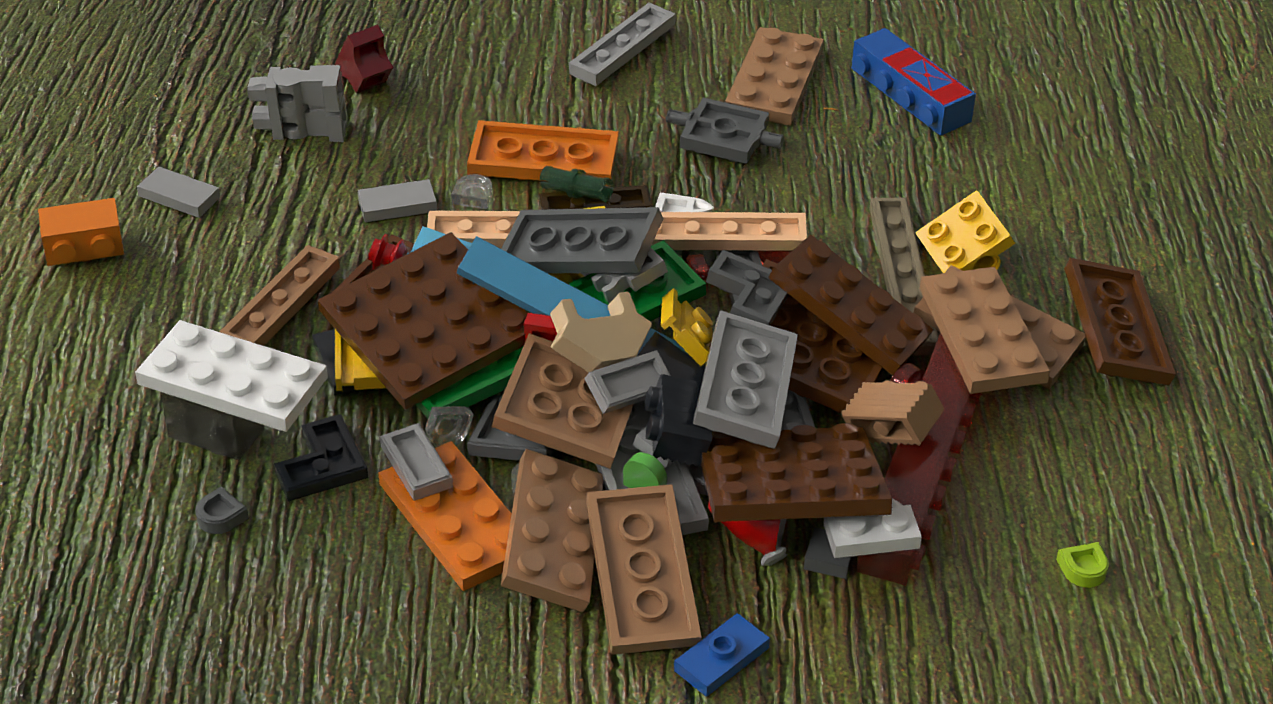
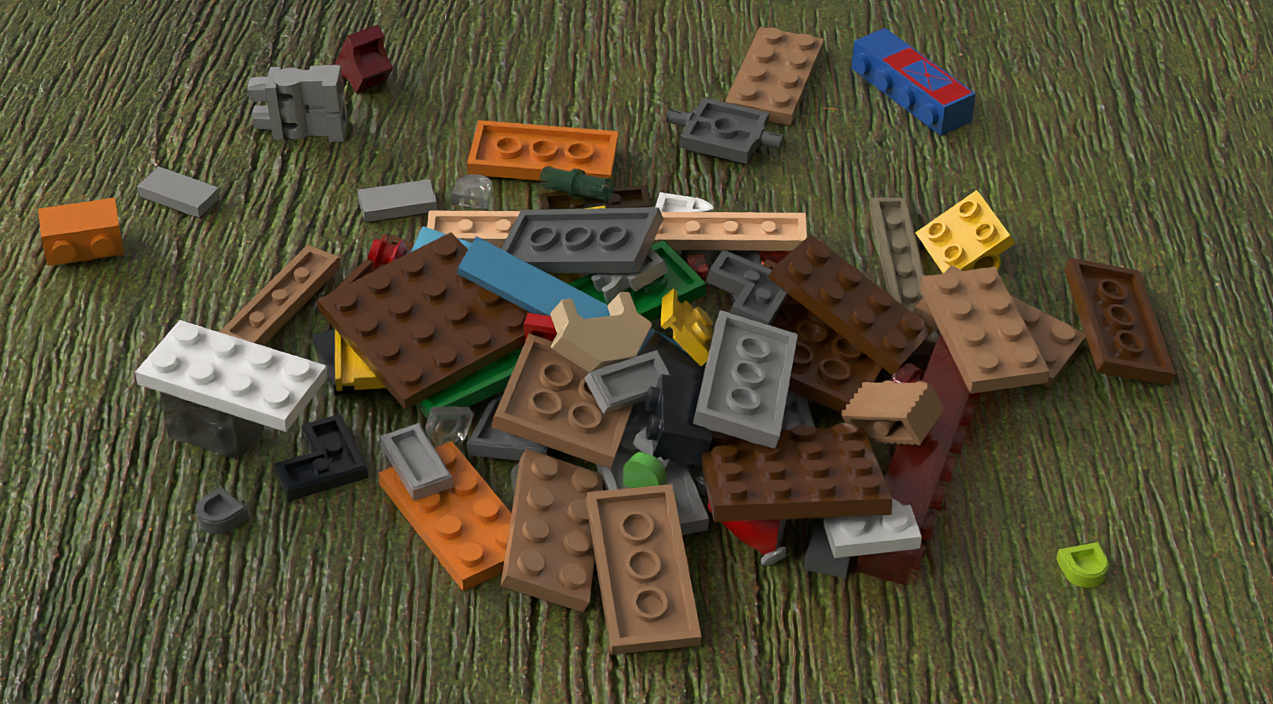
(622, 44): light grey plate -> none
(721, 654): blue plate -> none

